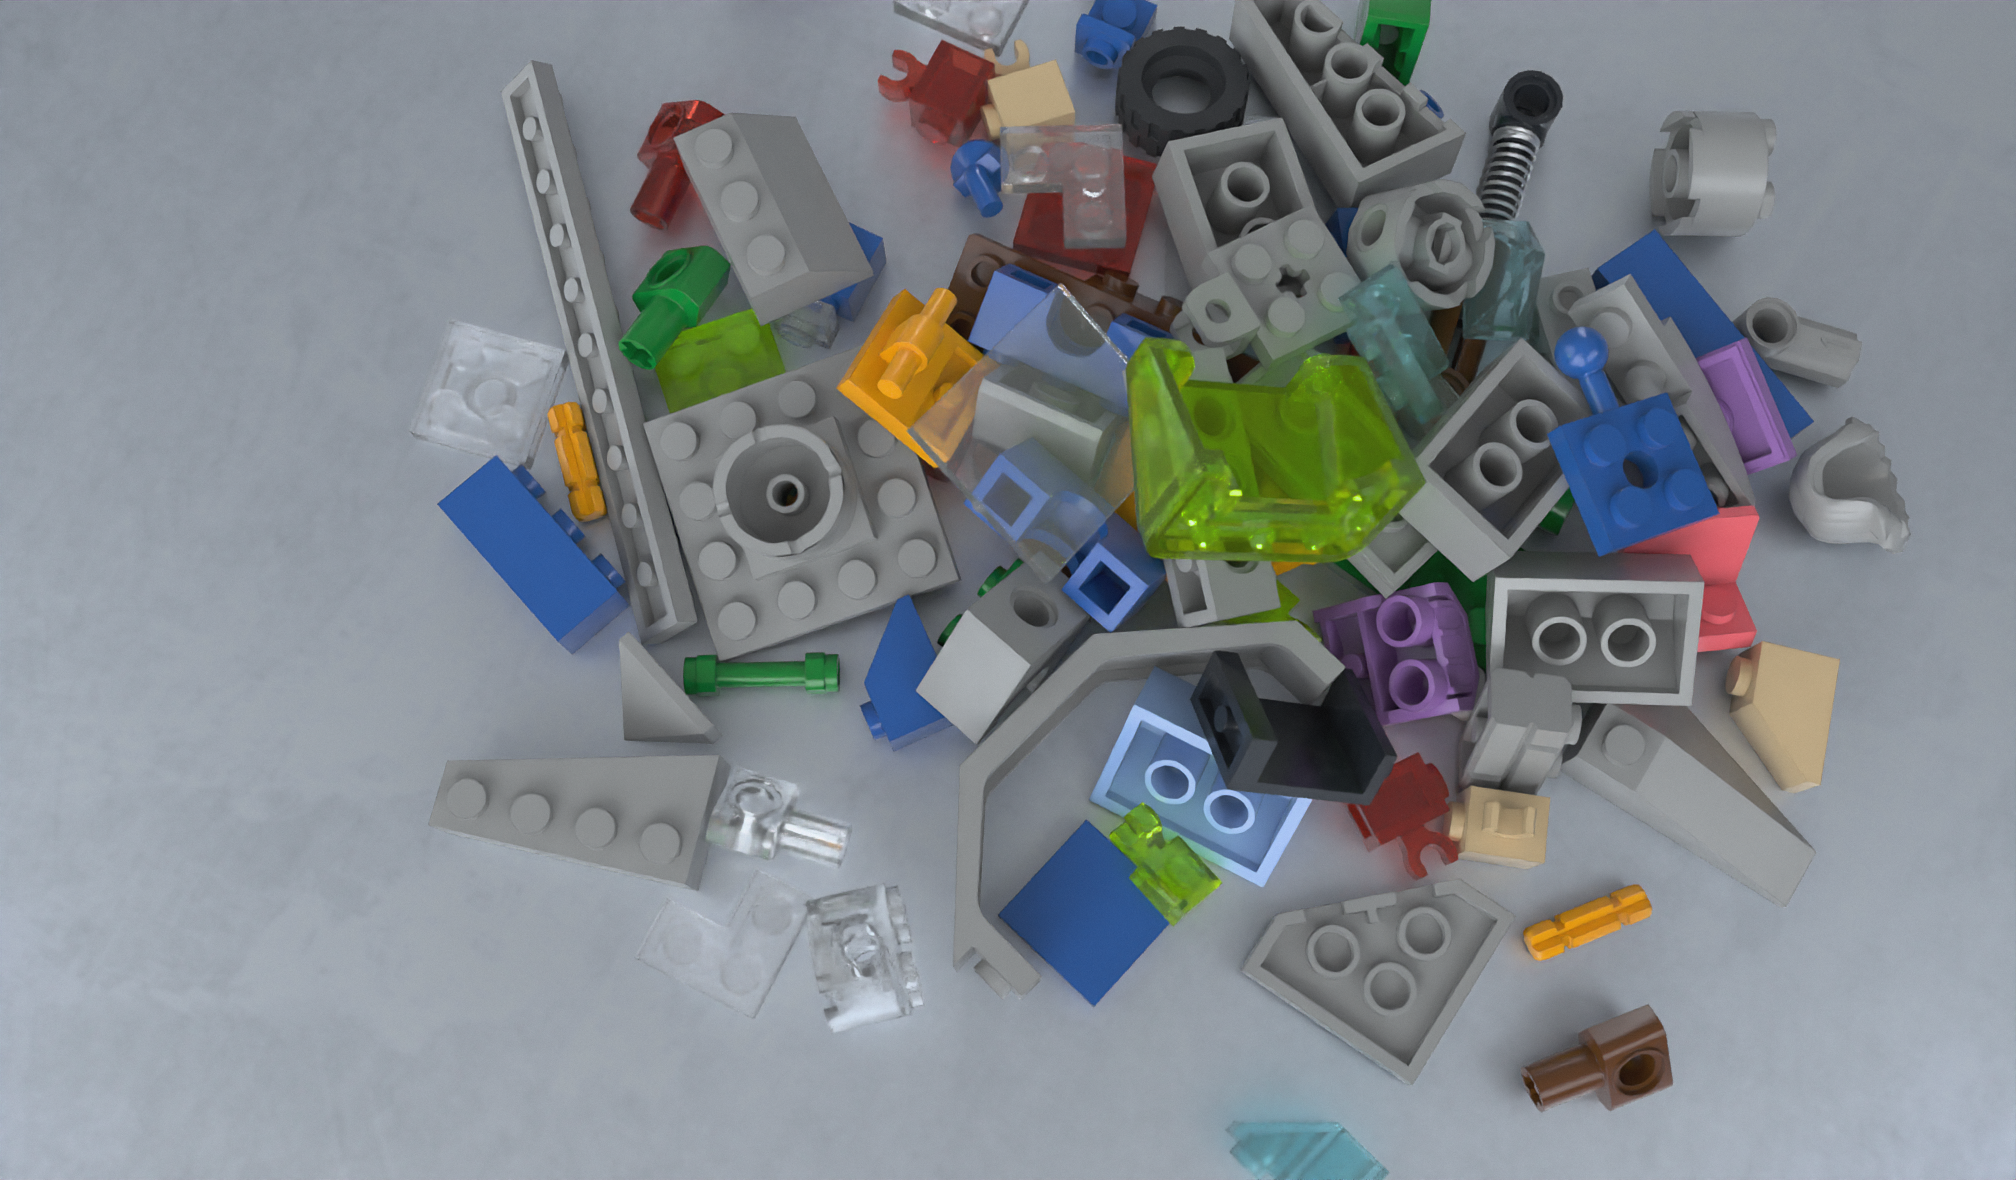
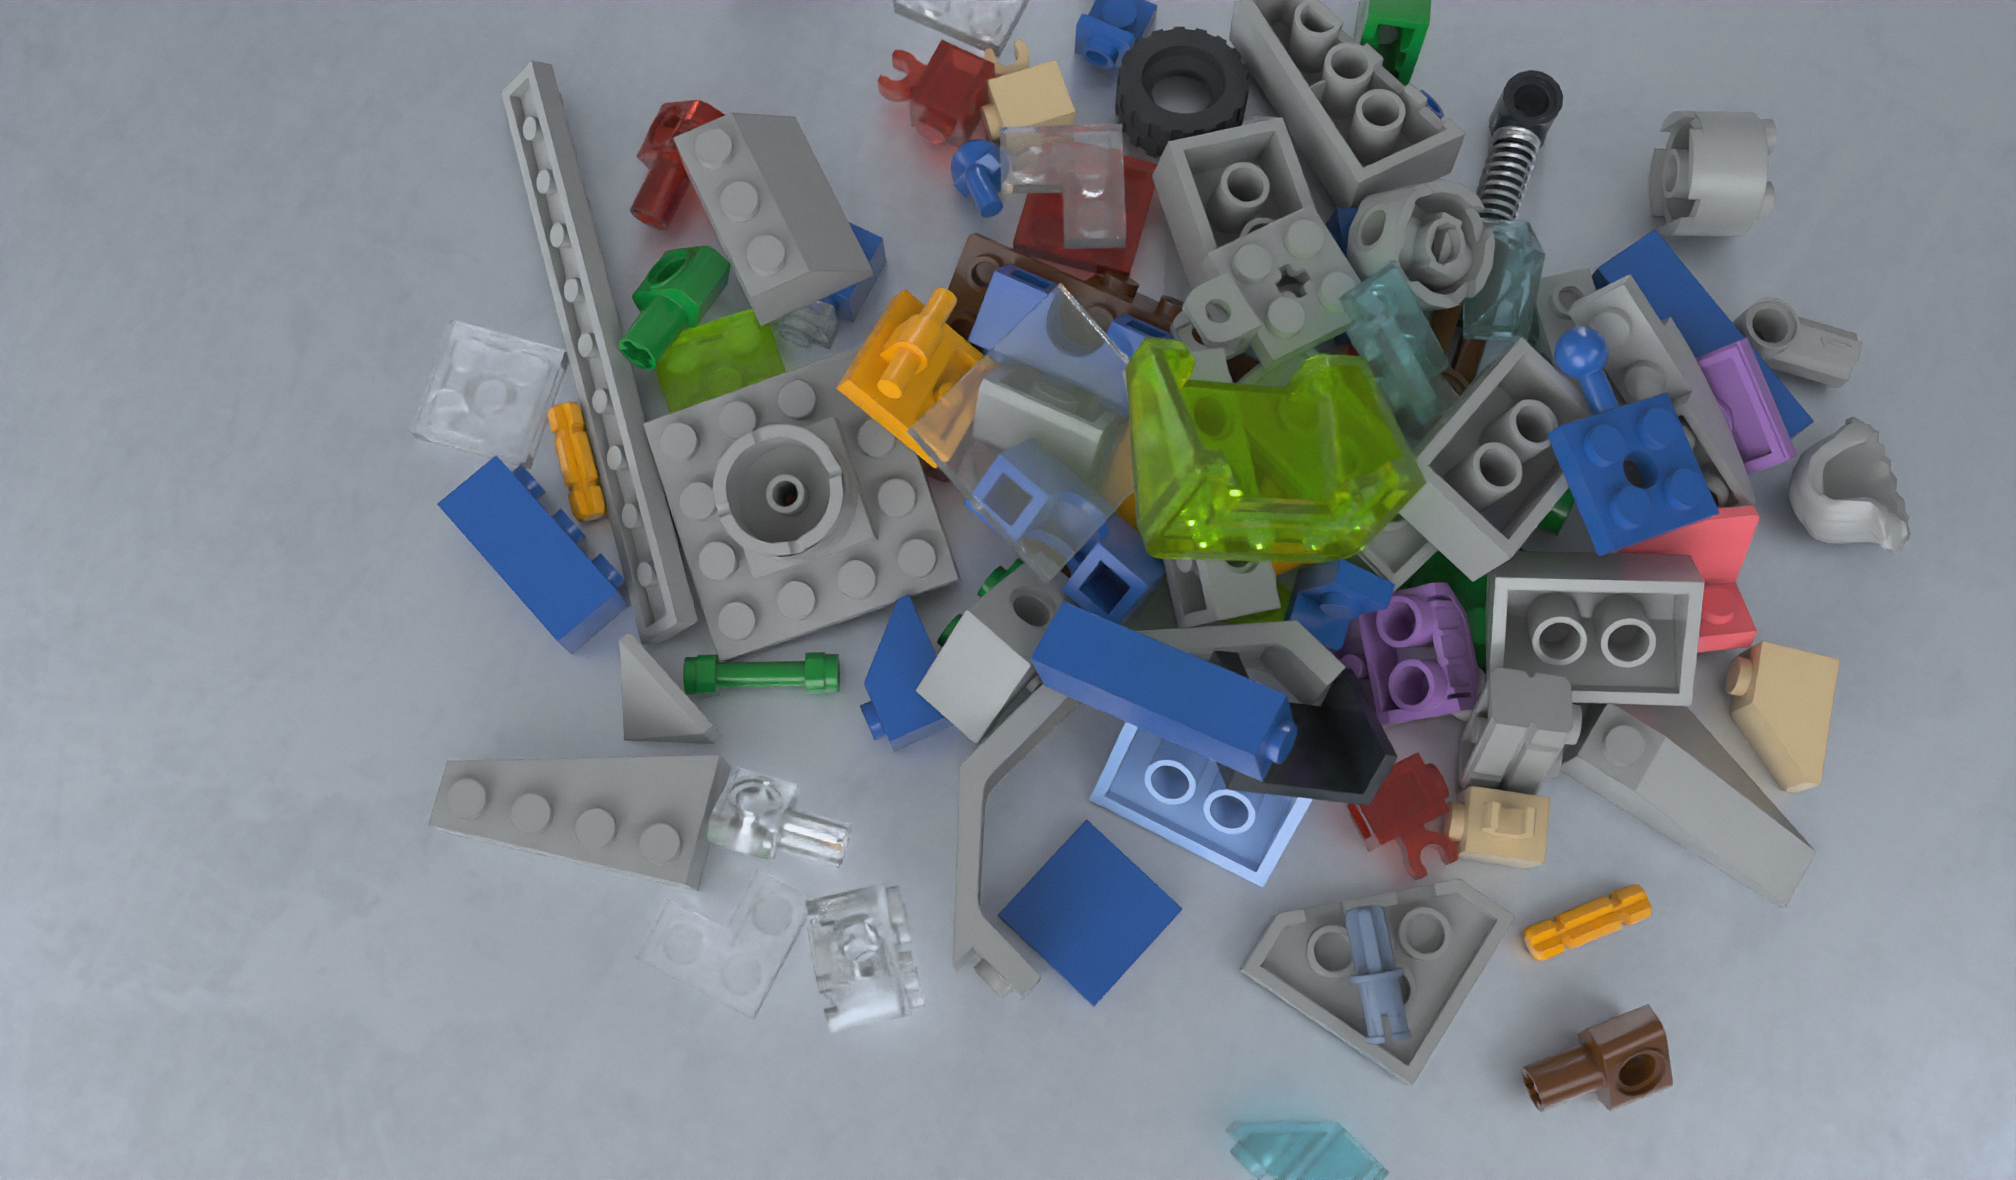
(1166, 691): none -> blue brick
(1166, 872): clear neon green plate -> none
(1332, 595): none -> blue bracket
(1376, 973): none -> sand blue axle

